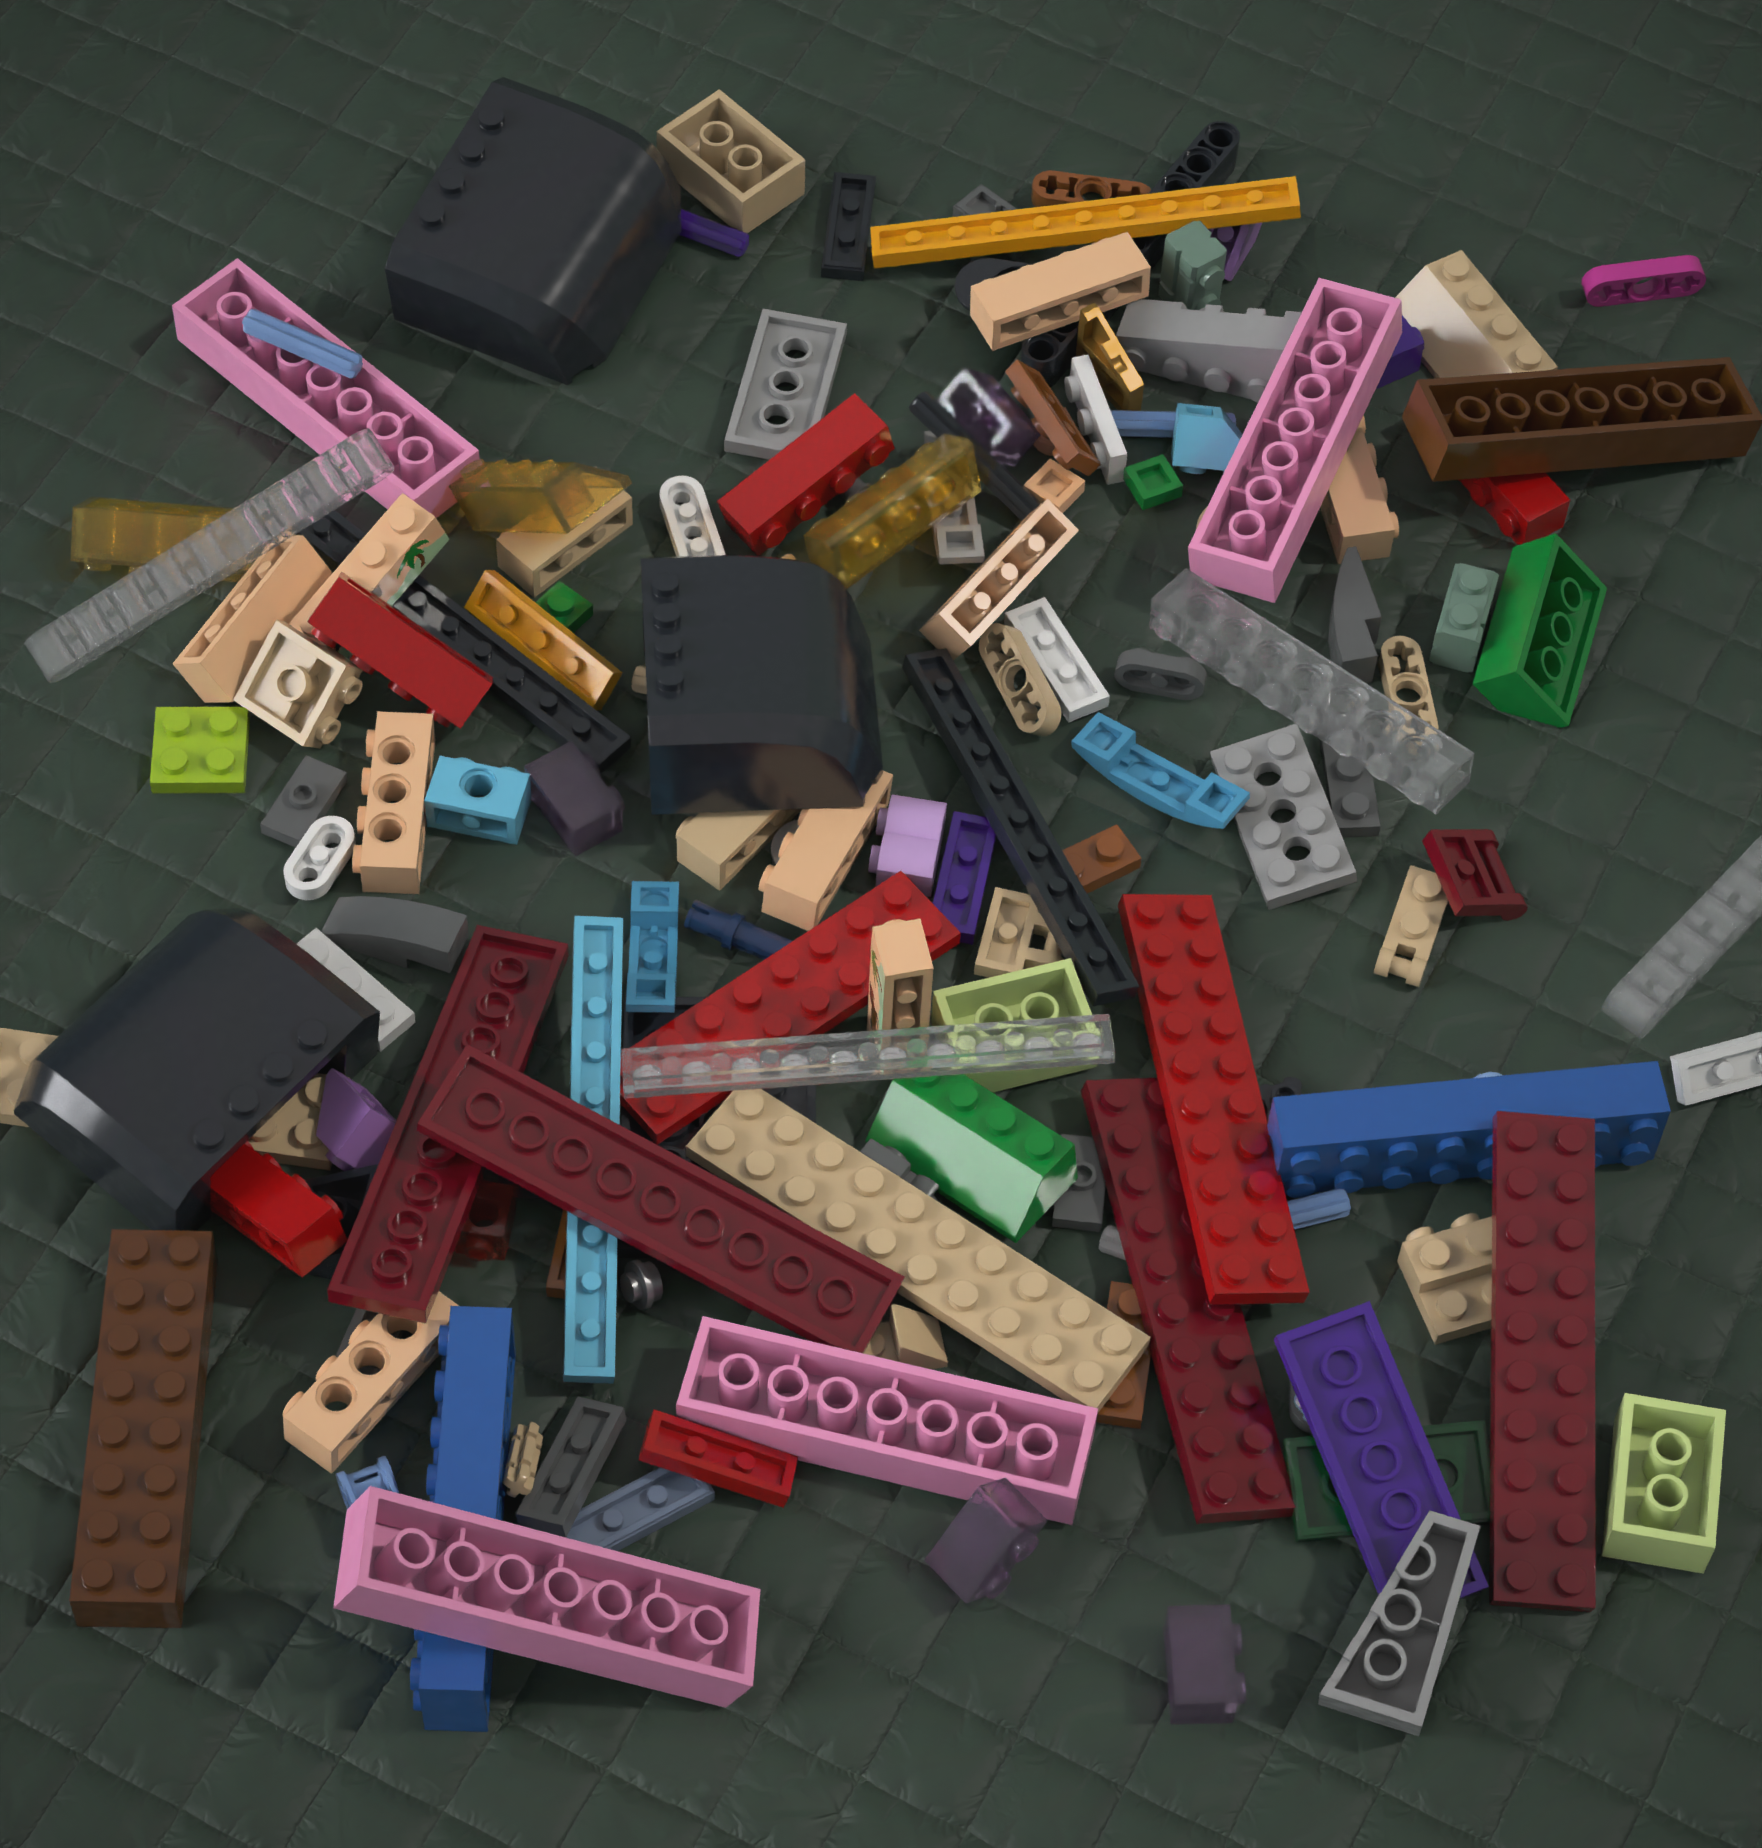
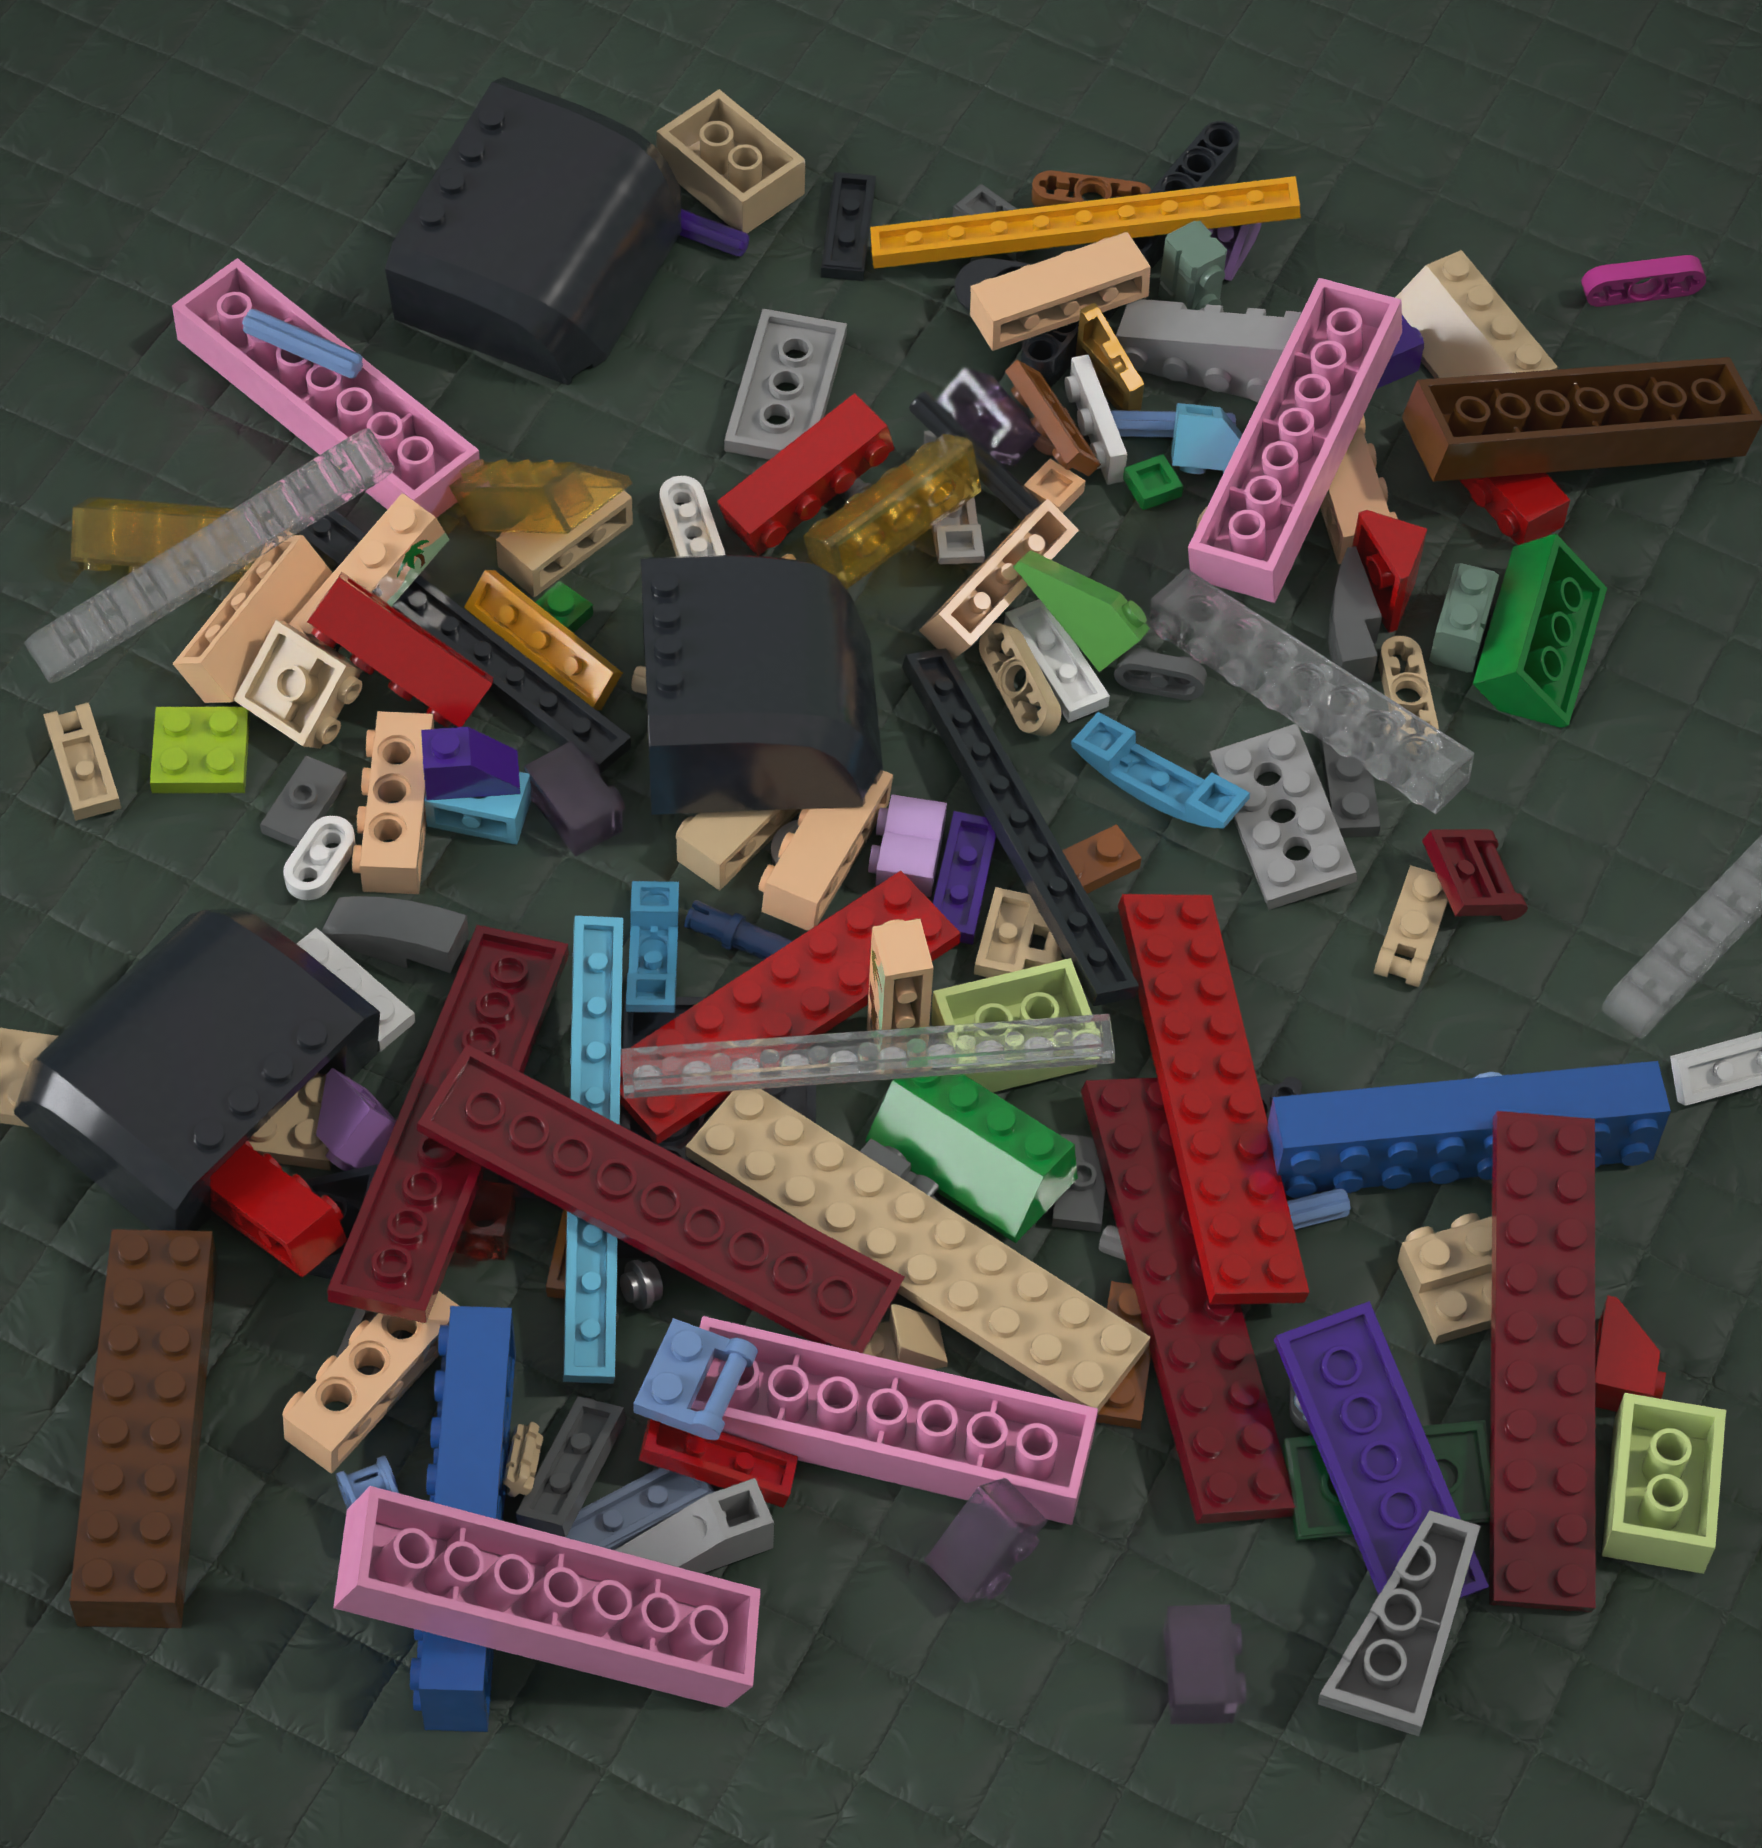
(82, 762): none -> tan plate
(467, 764): none -> dark purple slope
(680, 1372): none -> medium blue plate
(710, 1531): none -> light grey slope
(1090, 612): none -> bright green slope
(1391, 561): none -> red slope
(1624, 1358): none -> red slope

